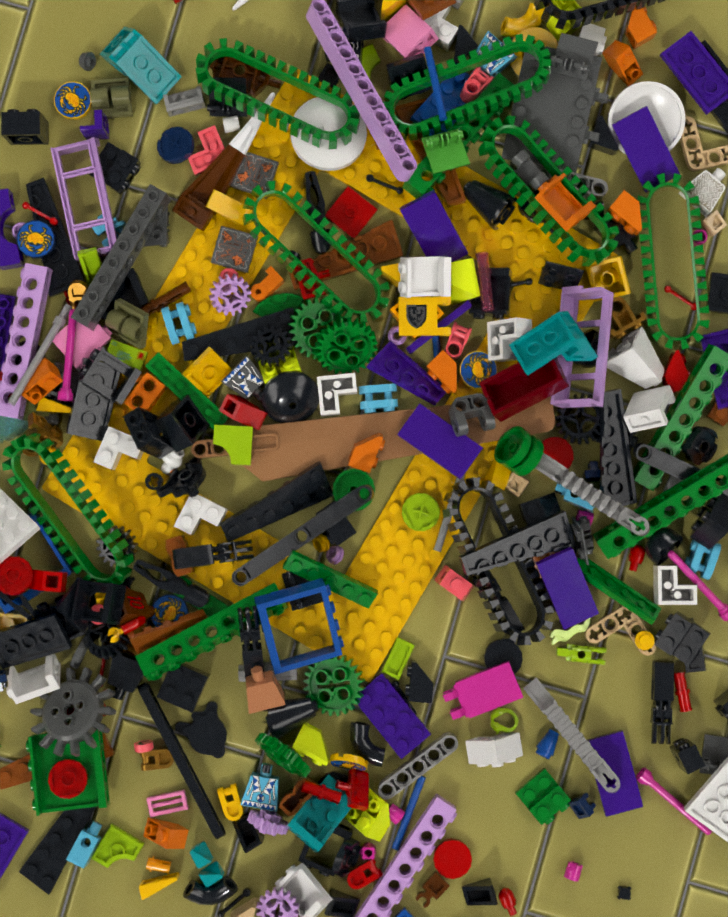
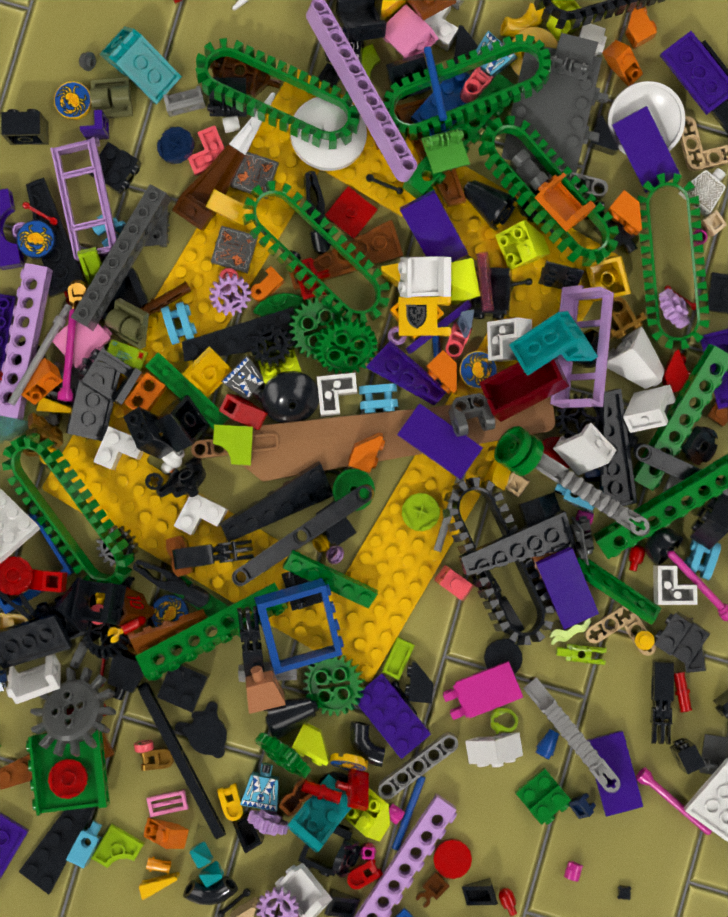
(465, 322): none -> sand blue slope
(521, 244): none -> neon yellow slope
(585, 450): none -> white panel
(674, 308): none -> lavender gear

